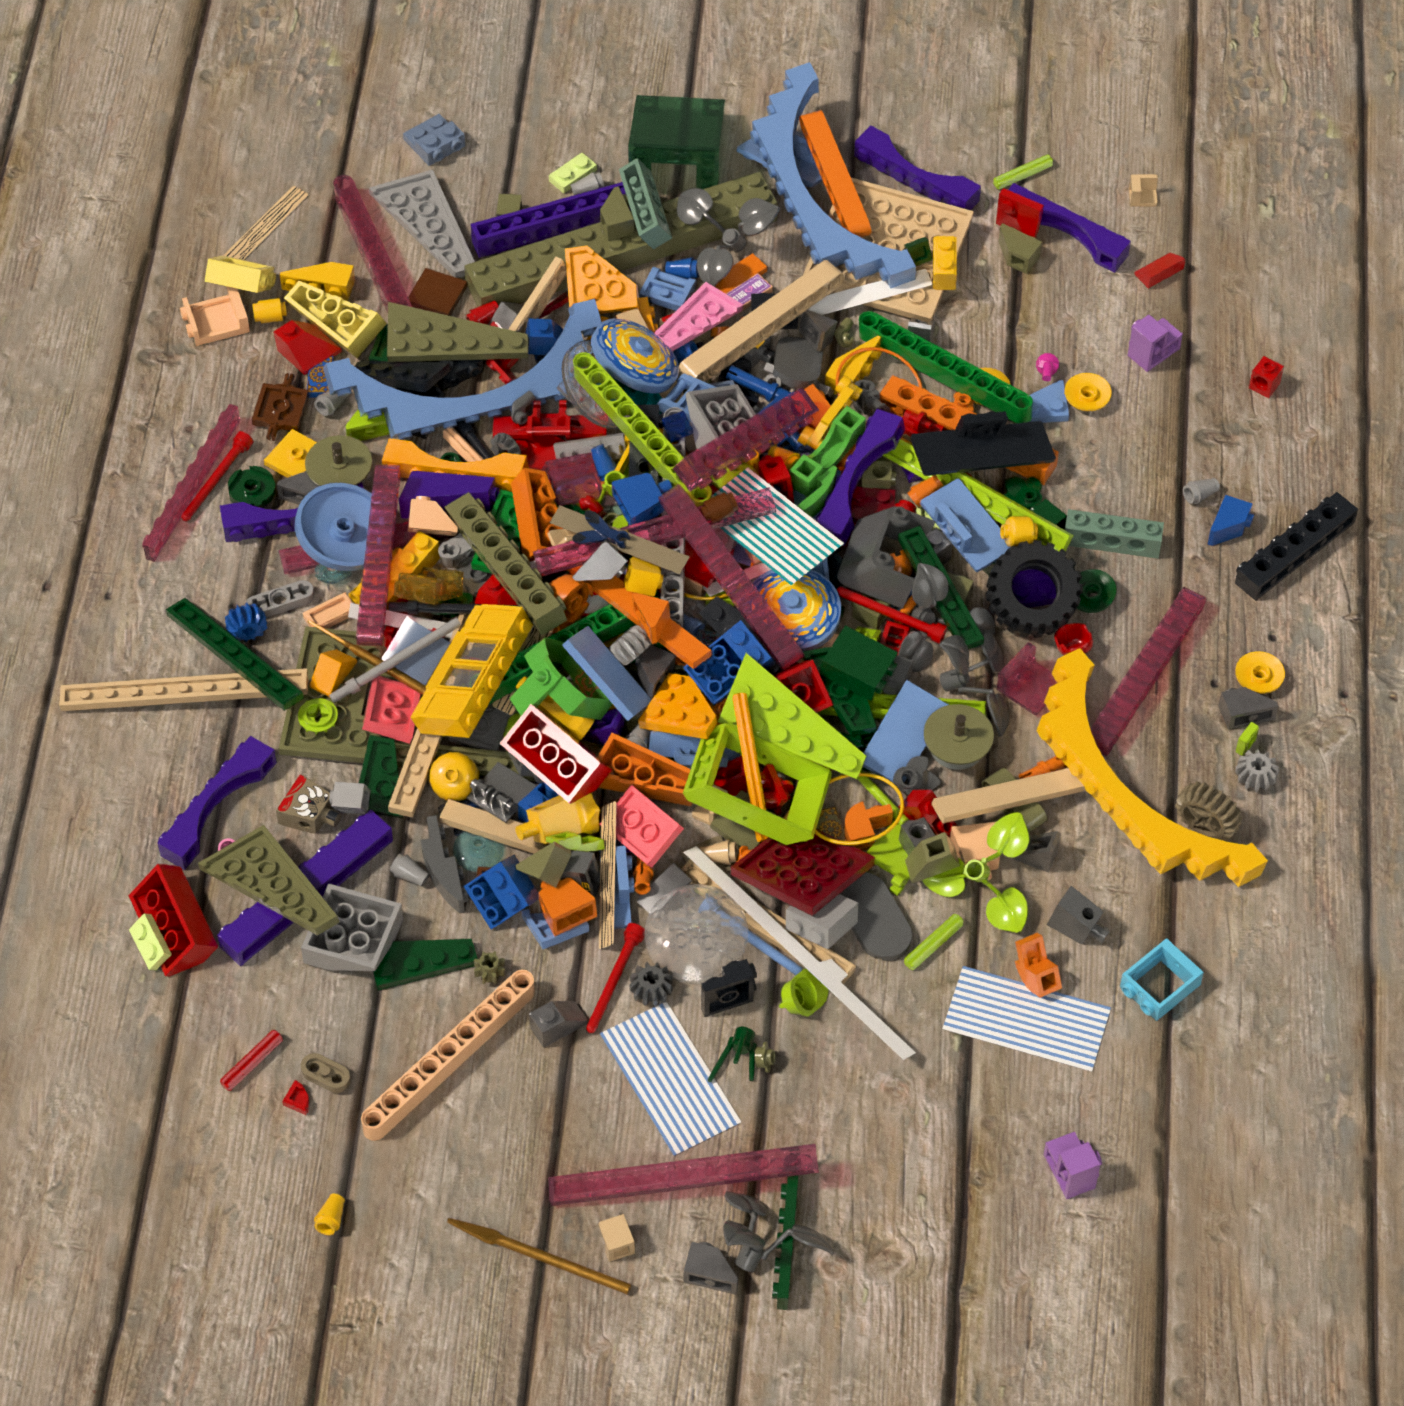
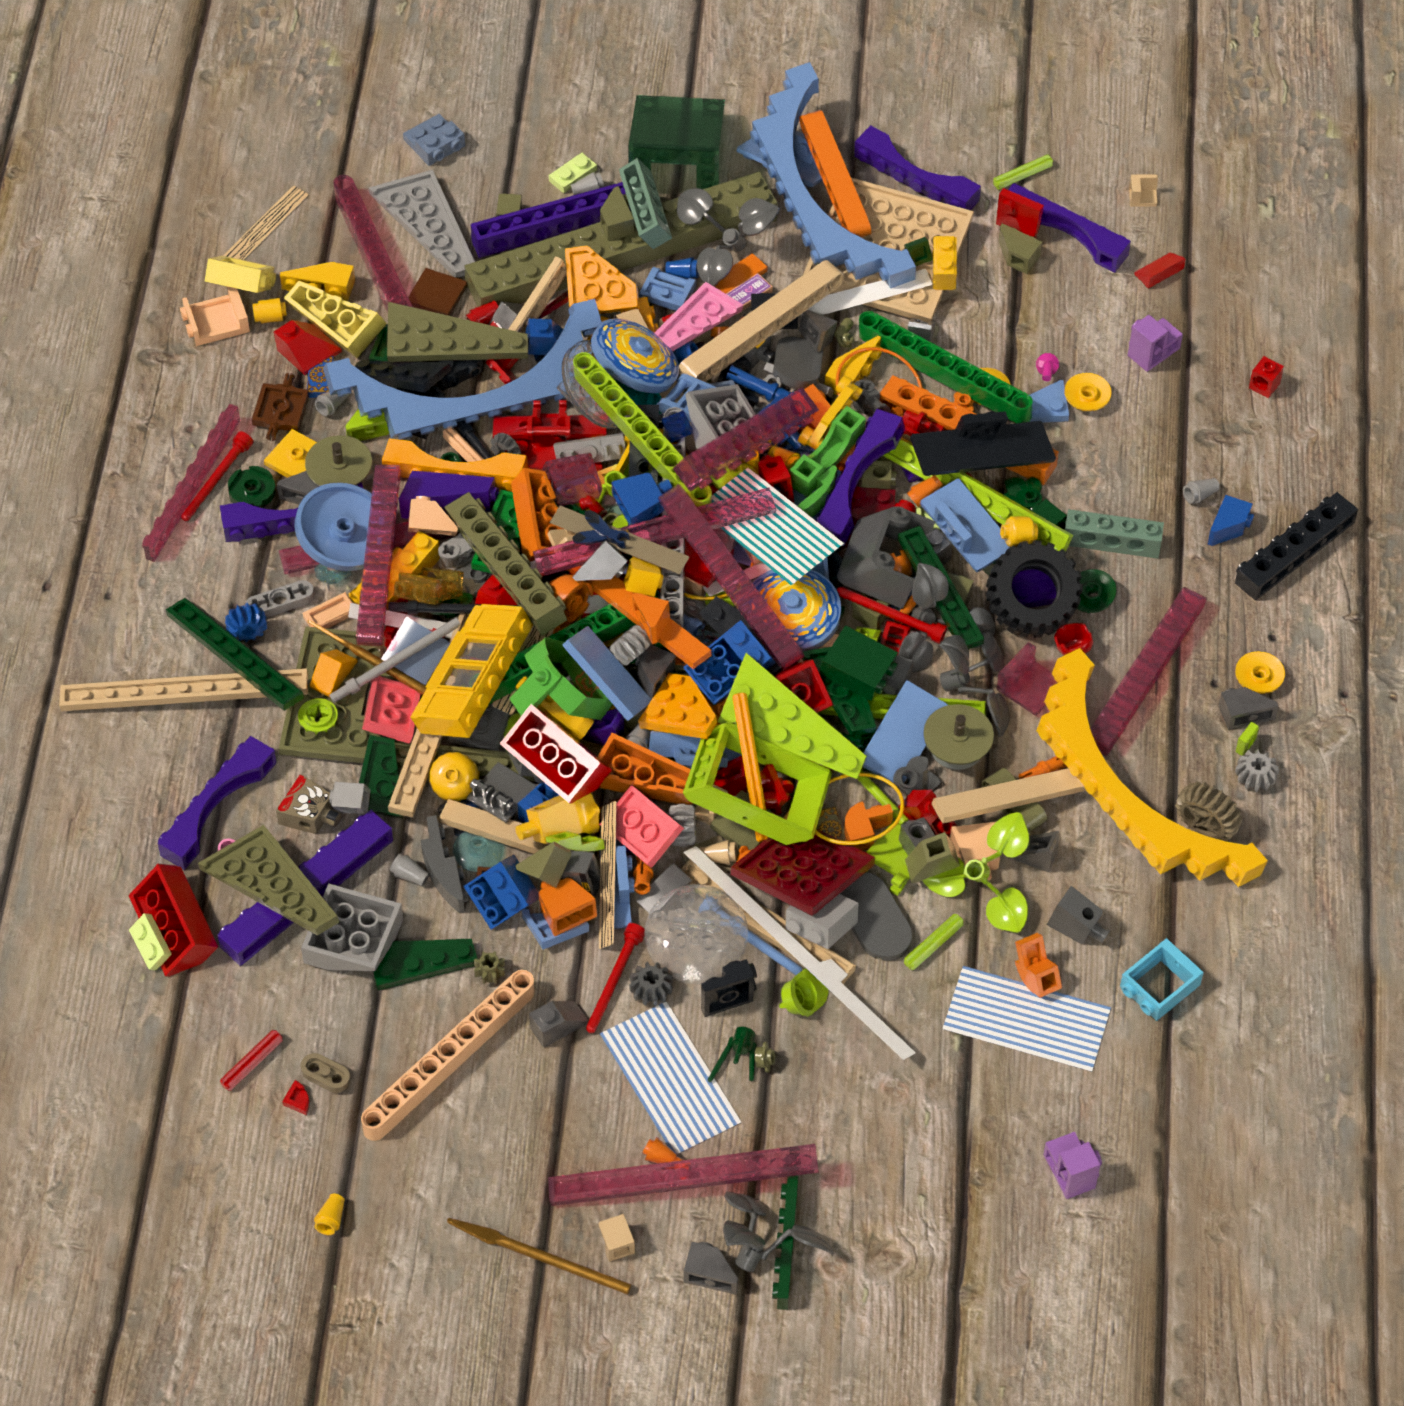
(519, 406): dark grey arm -> none
(602, 461): blue cone -> none
(659, 1152): none -> orange cone
(686, 817): none -> light grey gear
(719, 507): reddish brown brick -> none

